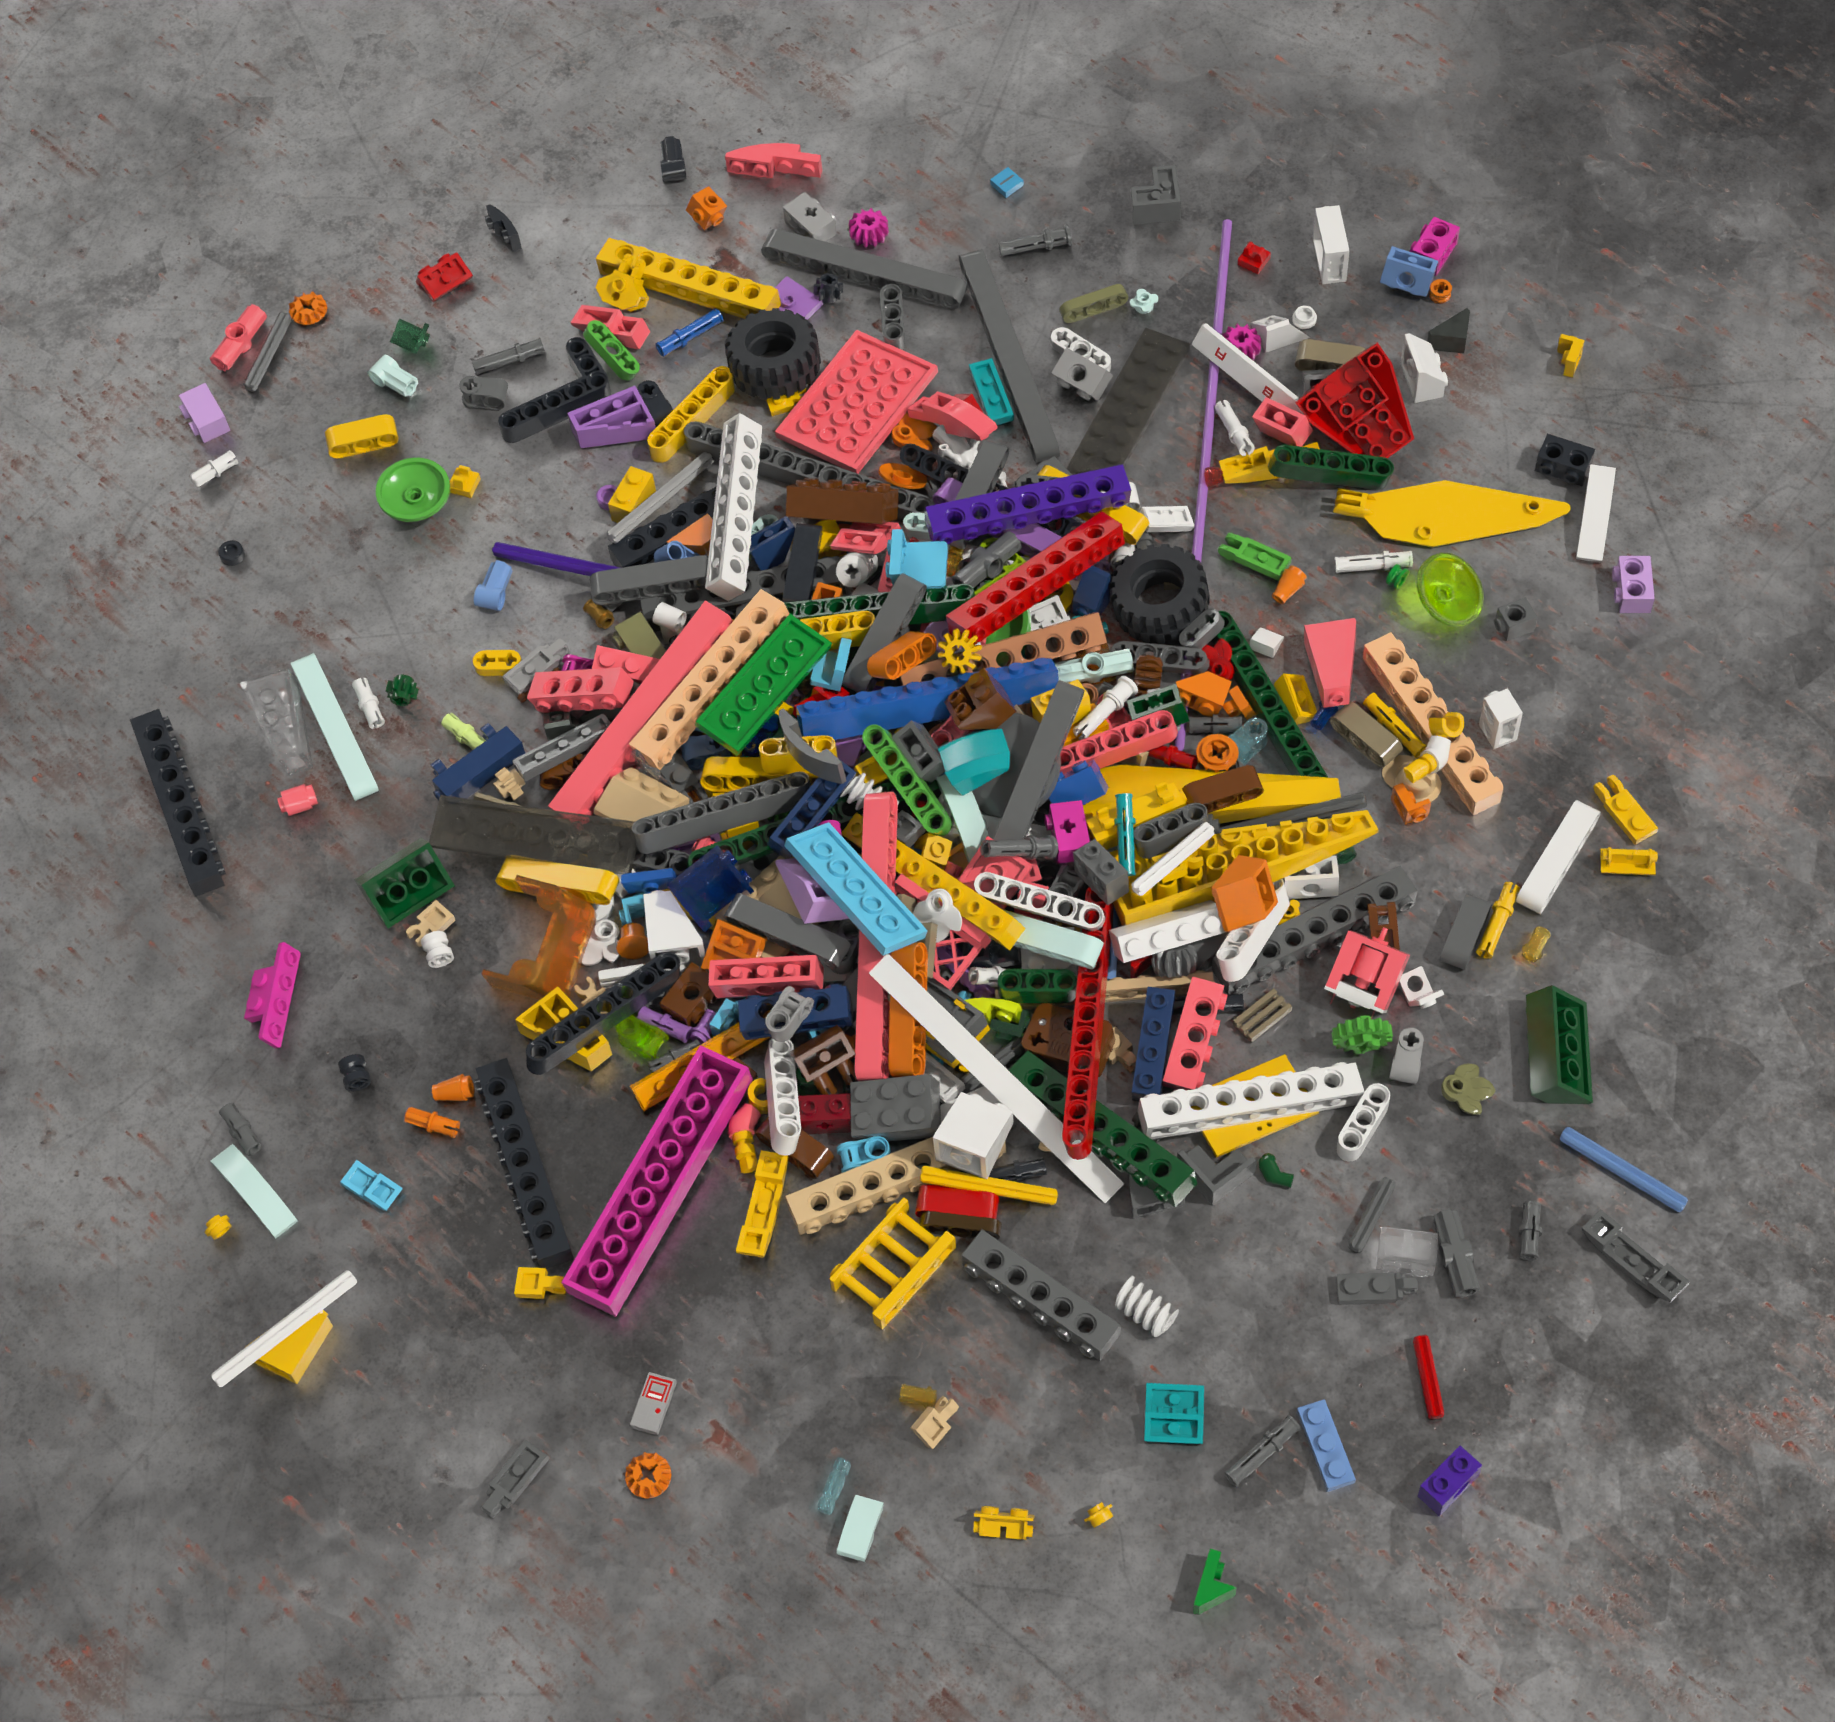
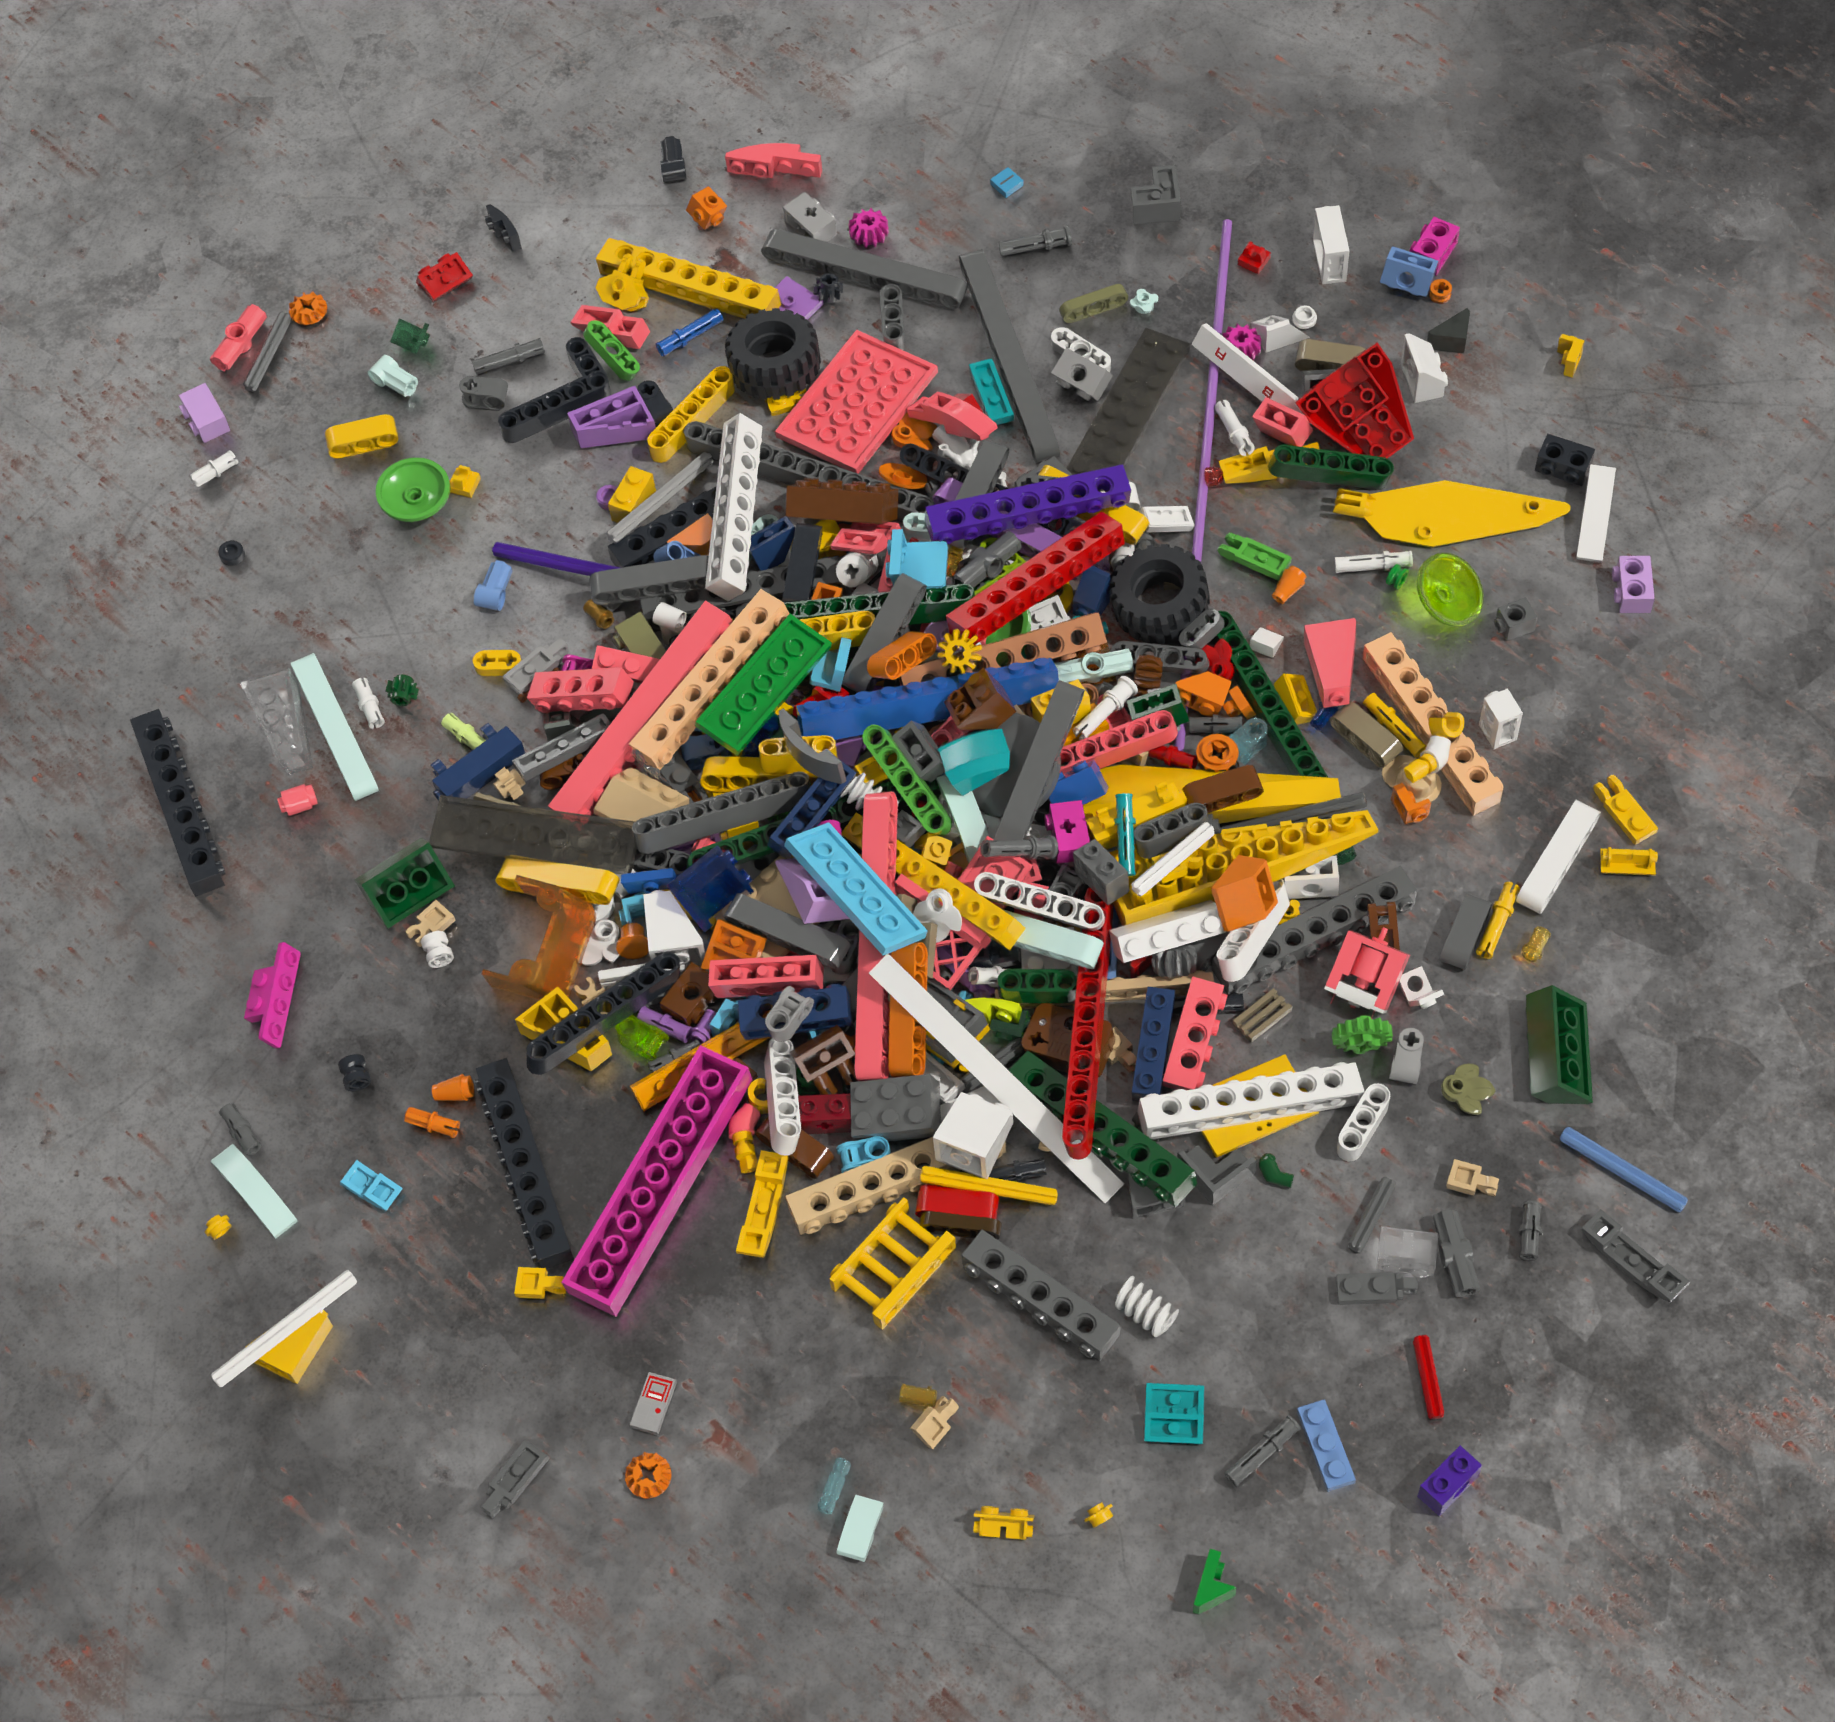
(1468, 1177): none -> tan plate

